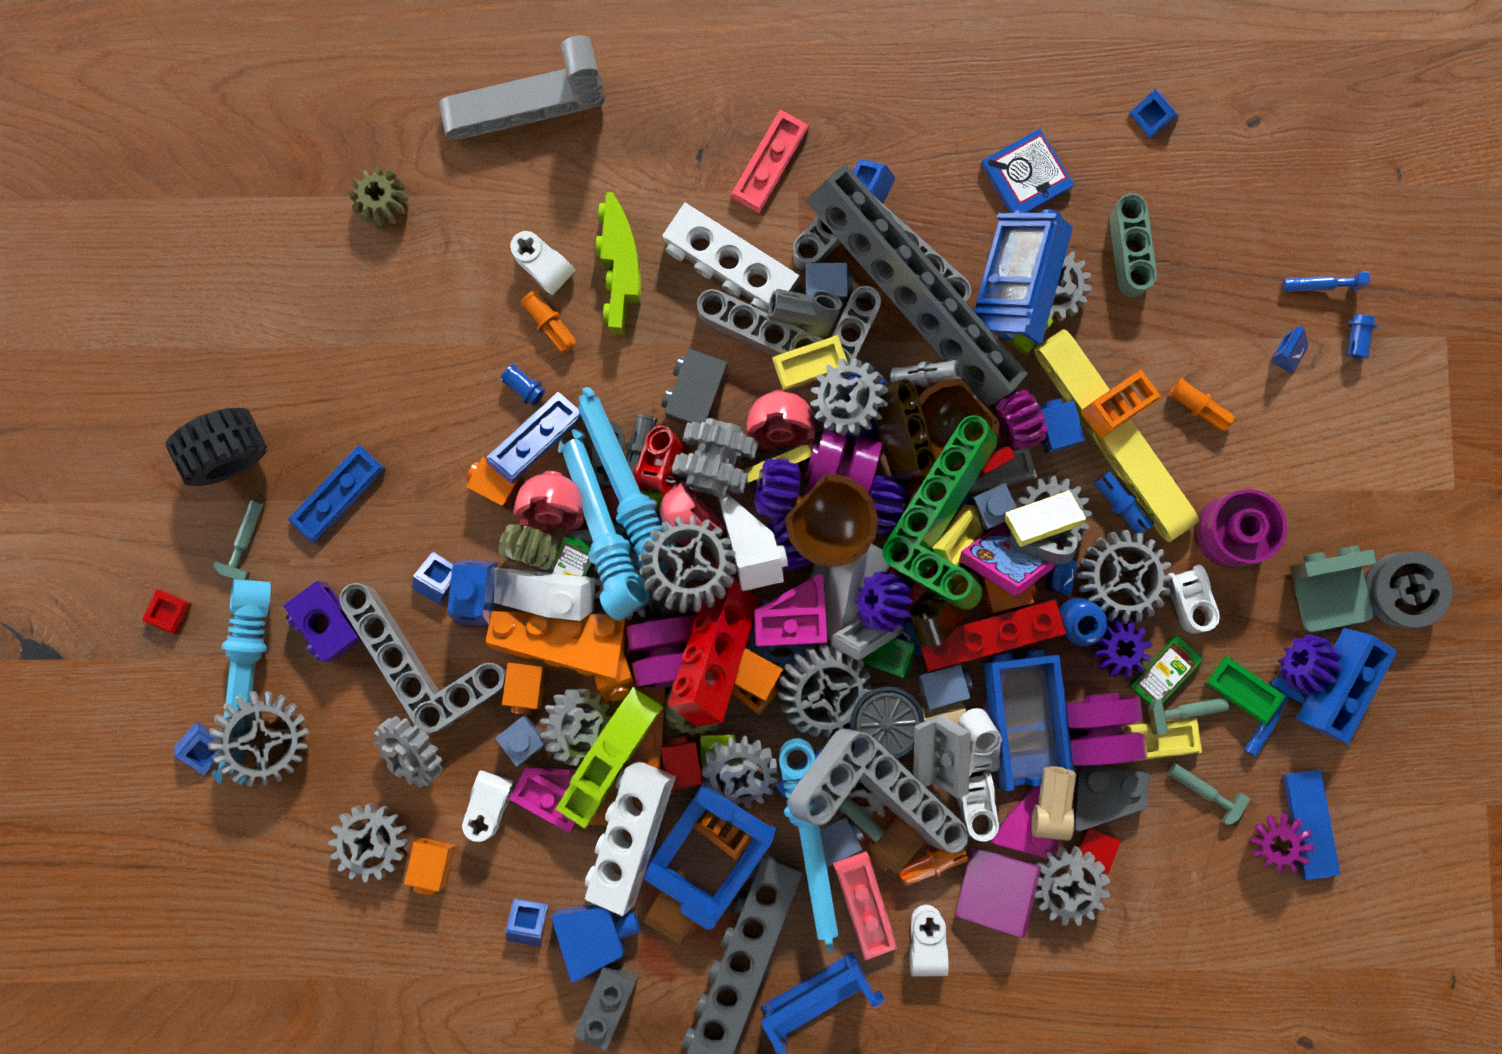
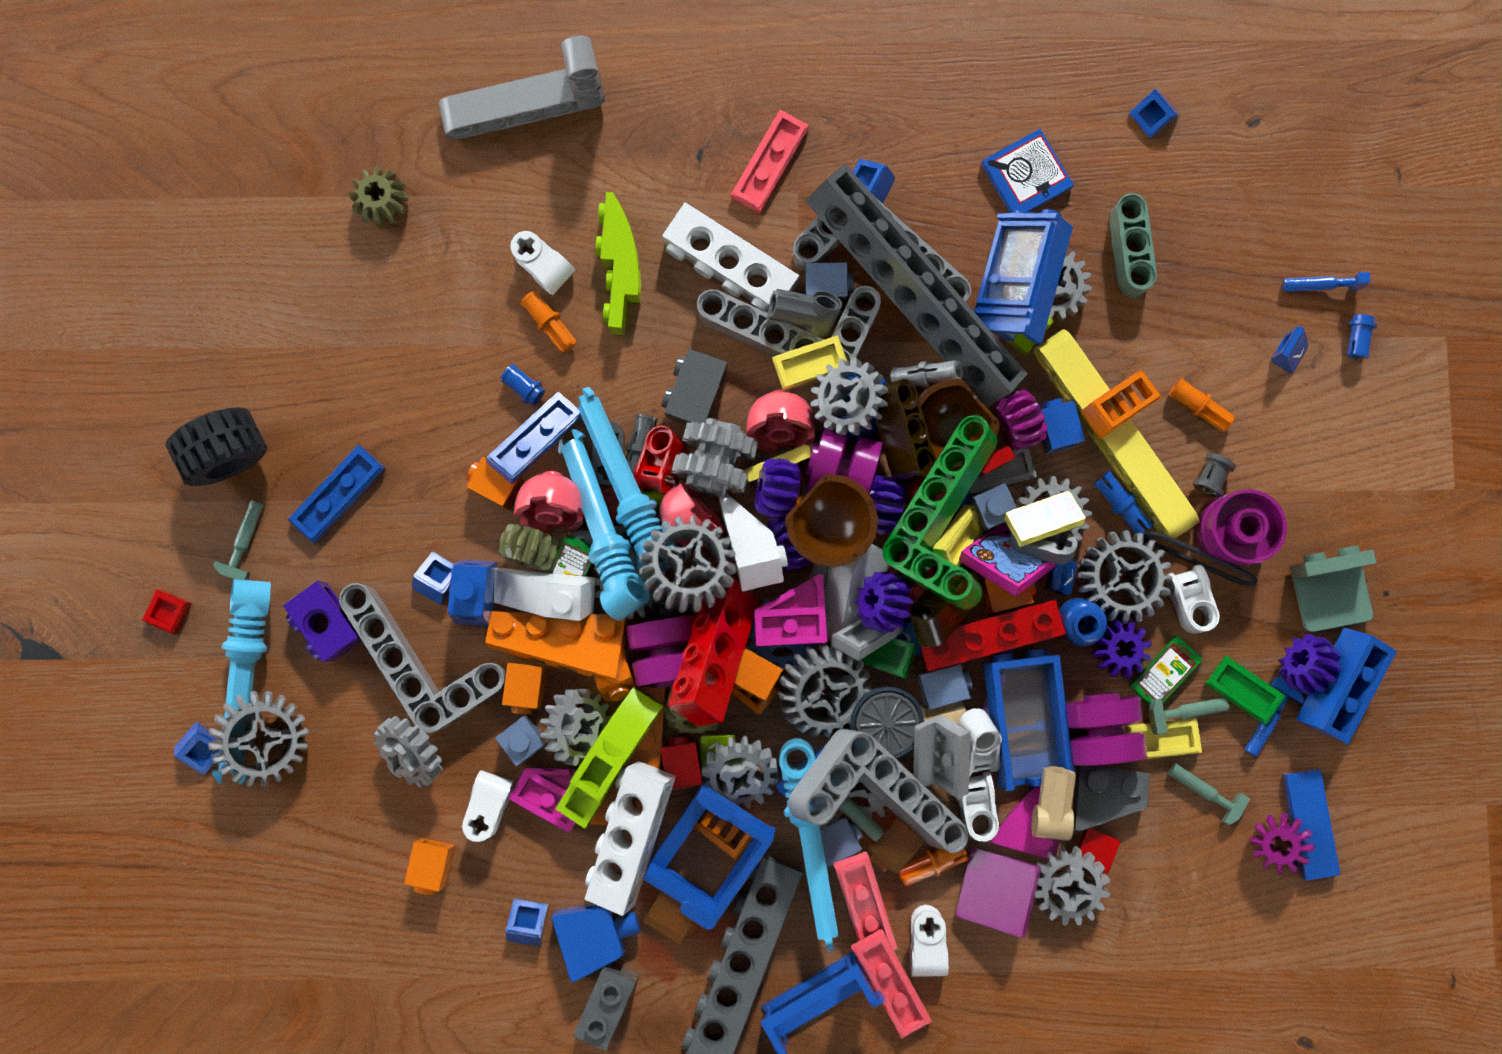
(354, 838): light grey gear -> none
(889, 976): none -> coral tile
(1165, 537): none -> black piece
(1214, 475): none -> dark grey bush
(1429, 587): dark grey wheel -> none

